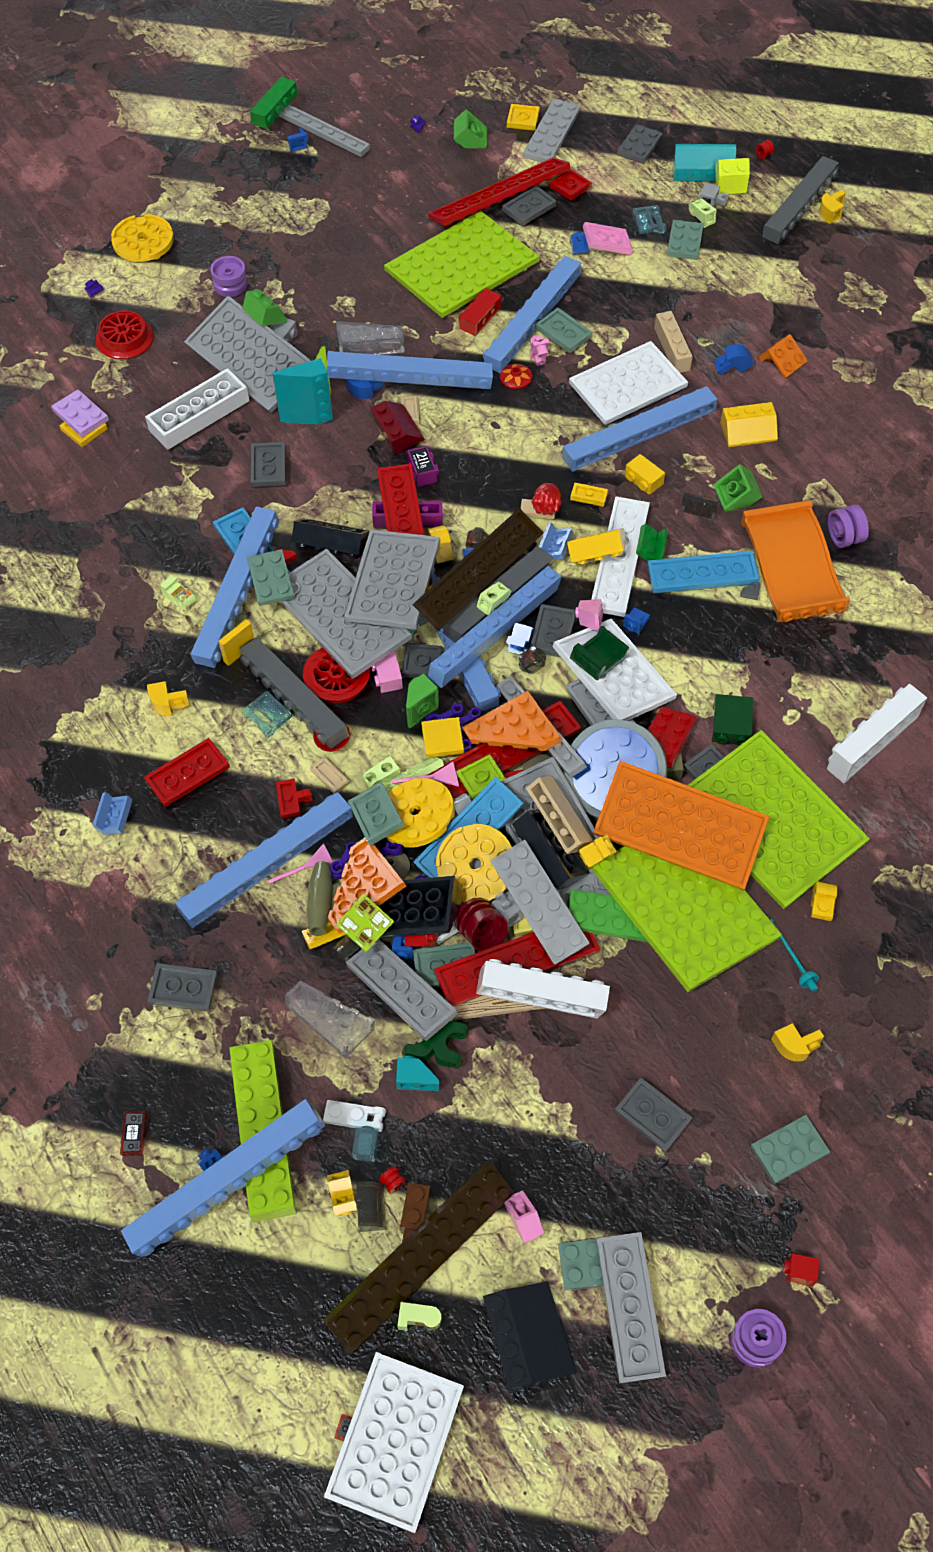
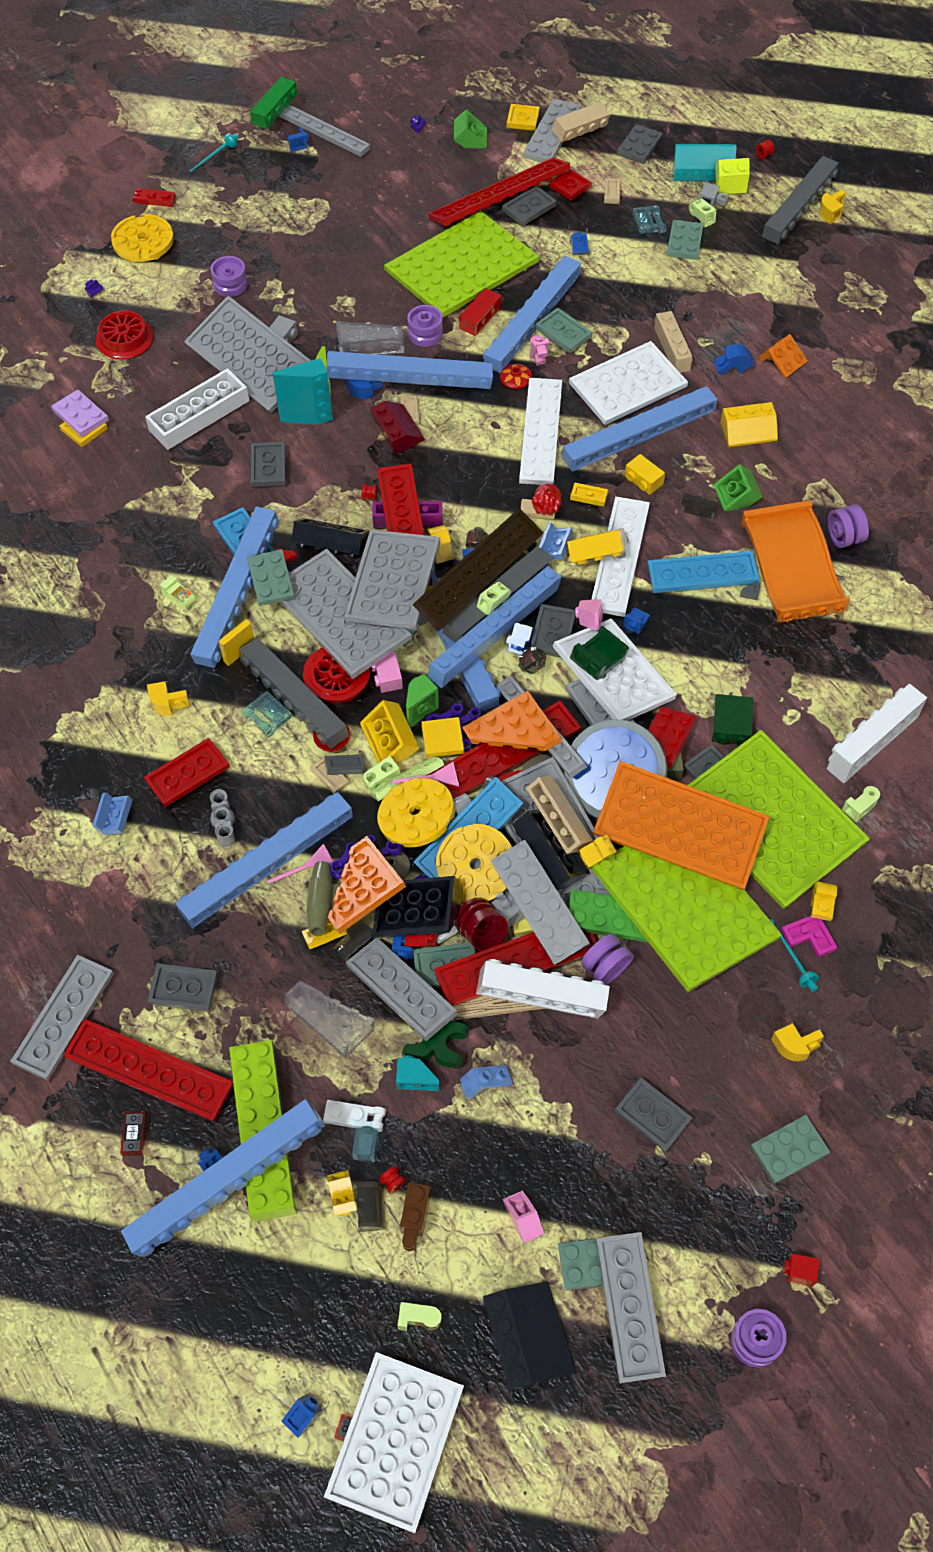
(62, 1017): none -> light grey plate
(149, 1070): none -> red plate
(154, 197): none -> red hinge
(222, 825): none -> light grey piece
(230, 141): none -> teal sword
(262, 308): bright green slope -> none
(290, 798): red plate -> none
(302, 1415): none -> blue bracket
(344, 764): none -> dark grey tile
(364, 922): lime tile -> none
(369, 492): none -> red wheel
(376, 813): sand green plate -> none
(389, 732): none -> yellow slope
(418, 659): dark grey tile -> none
(418, 1257): dark brown plate -> none
(422, 465): brick -> none
(425, 325): none -> medium lavender wheel
(479, 775): lime tile -> none
(483, 1078): none -> medium blue bracket
(540, 431): none -> white plate
(580, 122): none -> tan brick
(607, 238): bright pink tile -> none
(607, 959): none -> medium lavender wheel
(612, 191): none -> tan tile
(651, 543): green bracket -> none
(810, 930): none -> dark pink plate
(863, 804): none -> yellowish green leg

